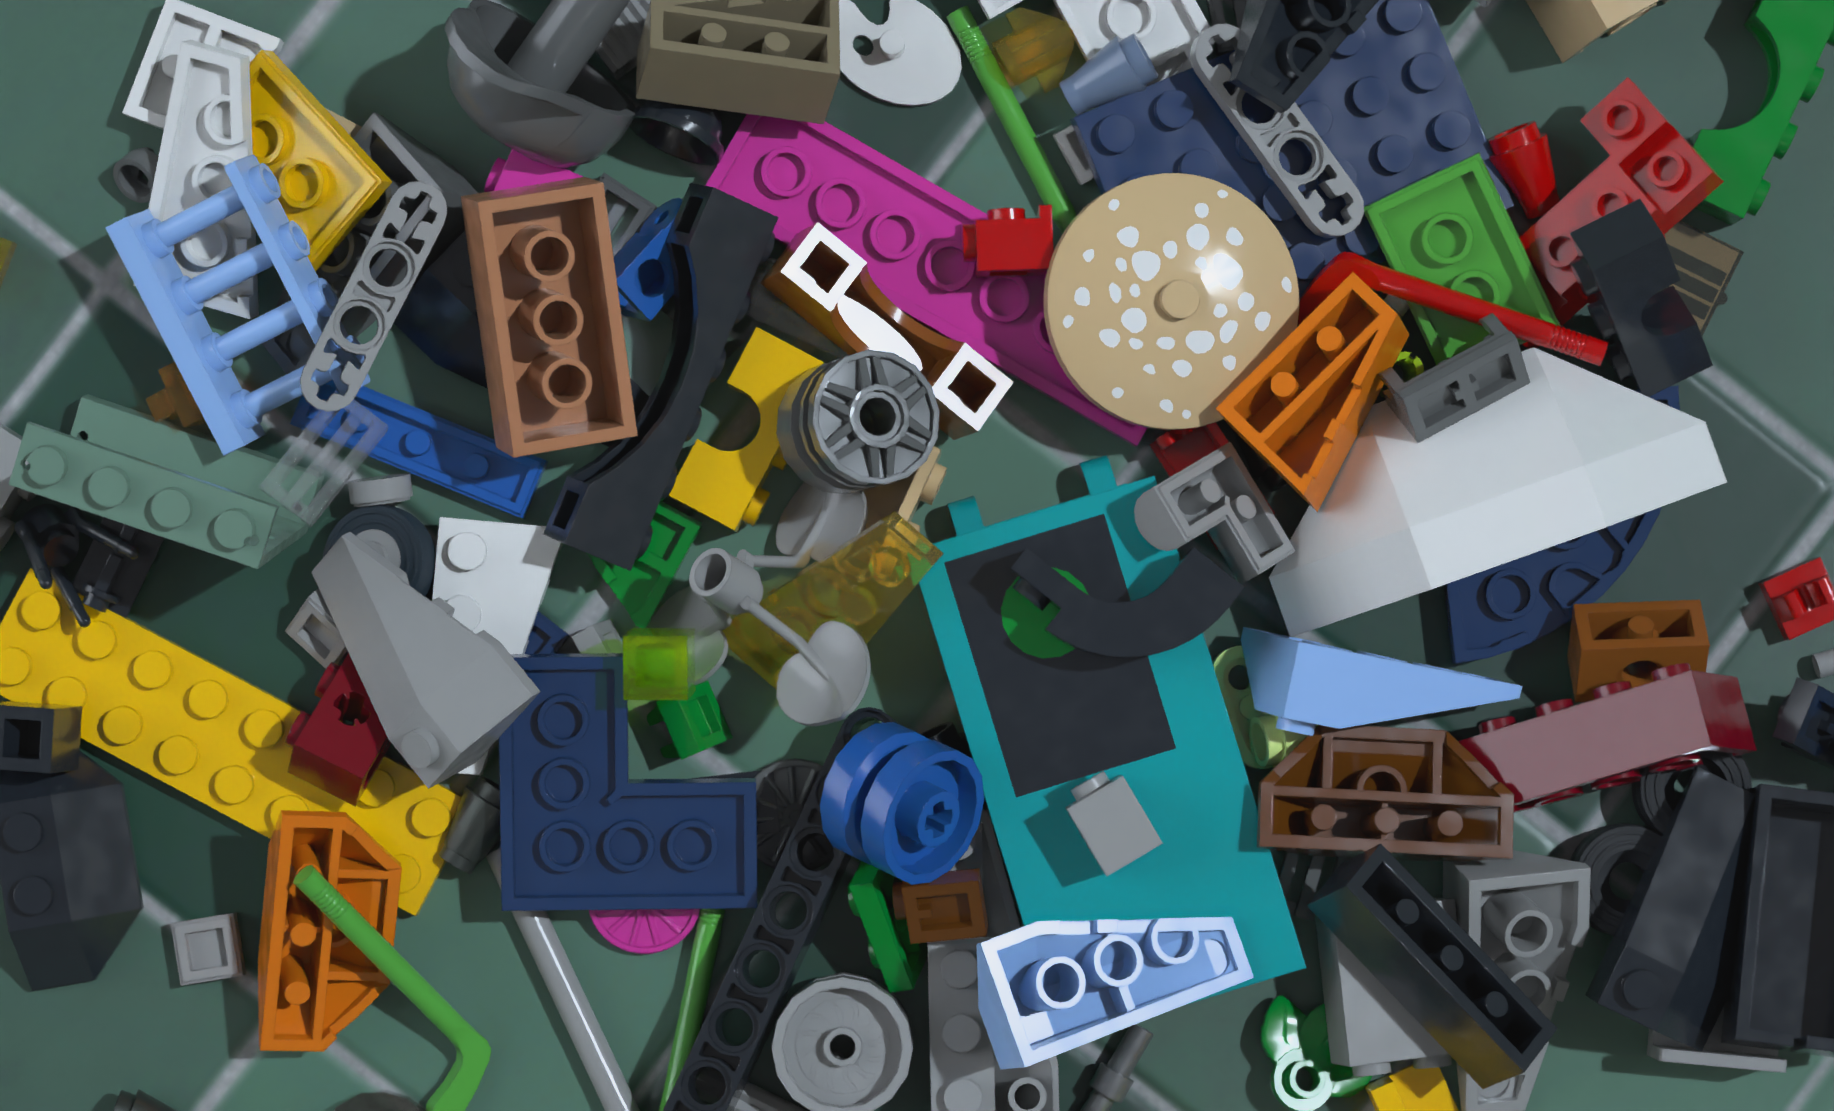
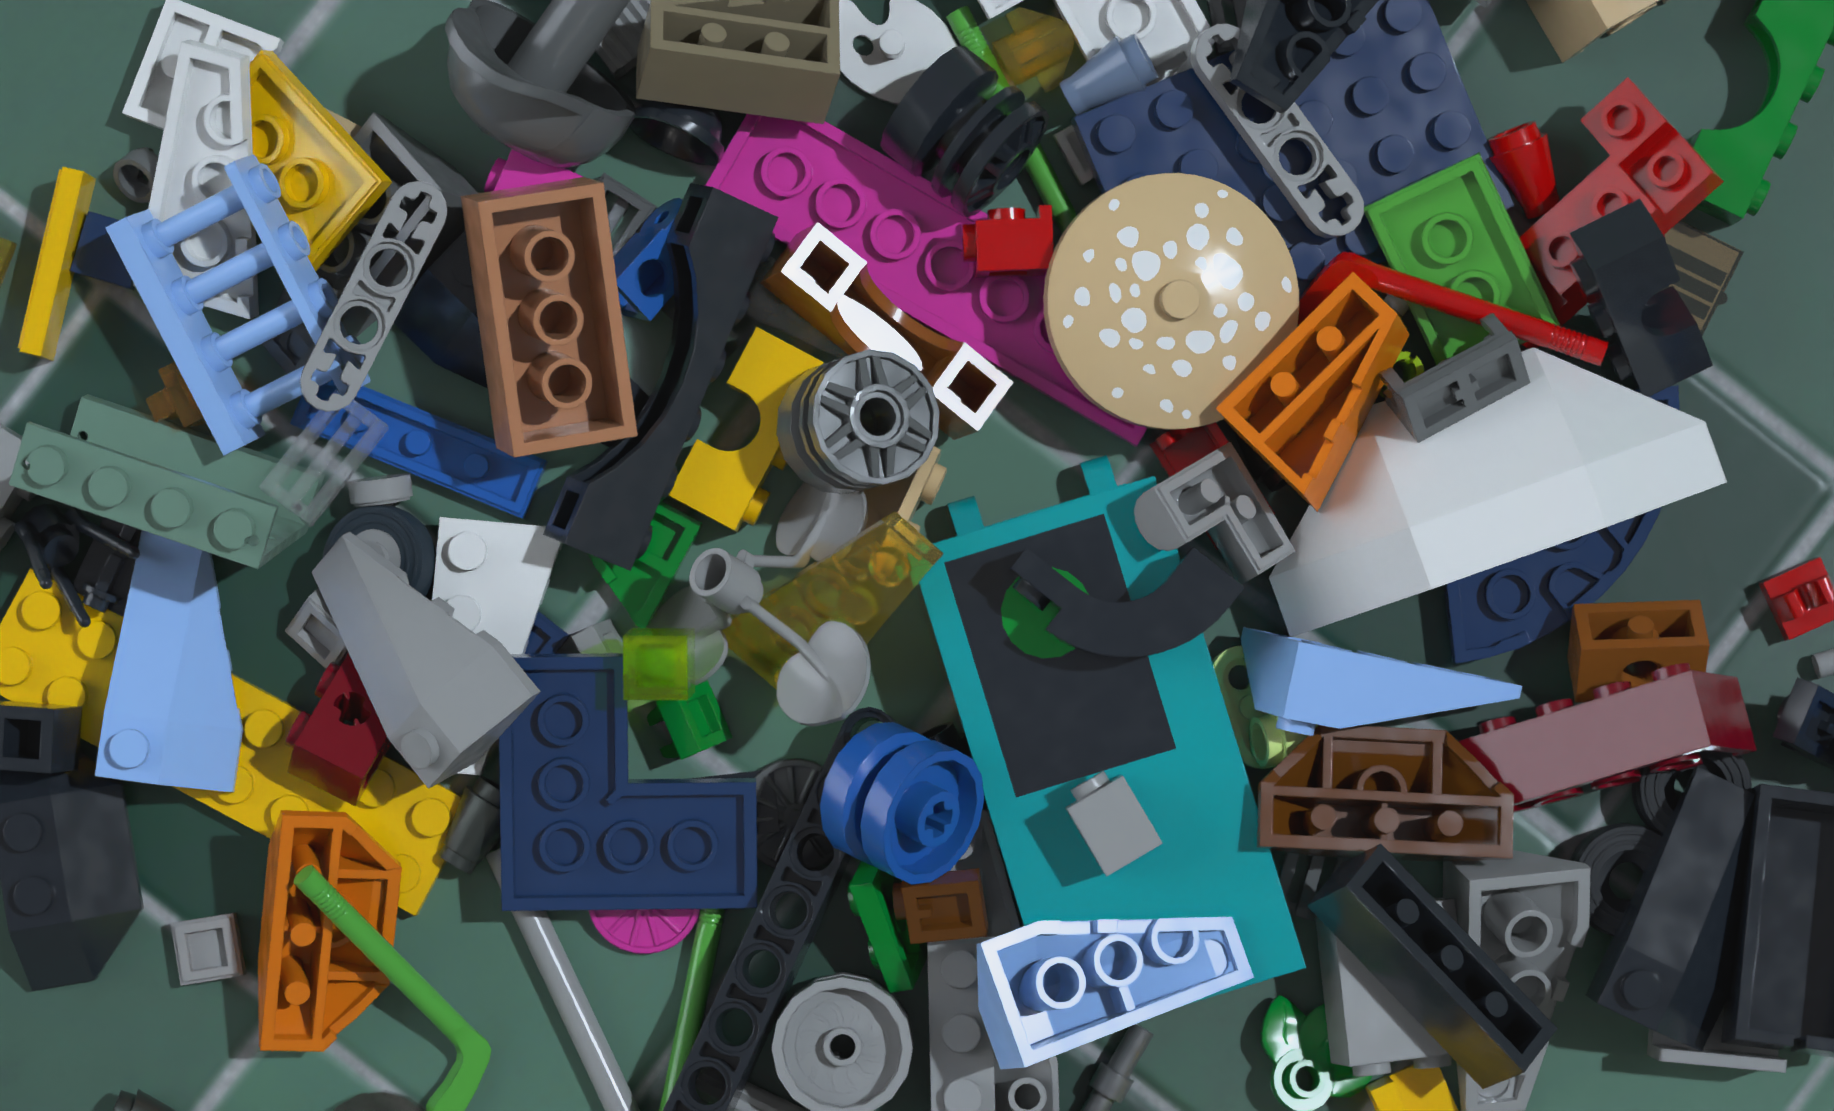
(53, 273): none -> yellow tile
(97, 255): none -> dark blue tile
(171, 682): none -> light blue wedge
(964, 130): none -> black wheel

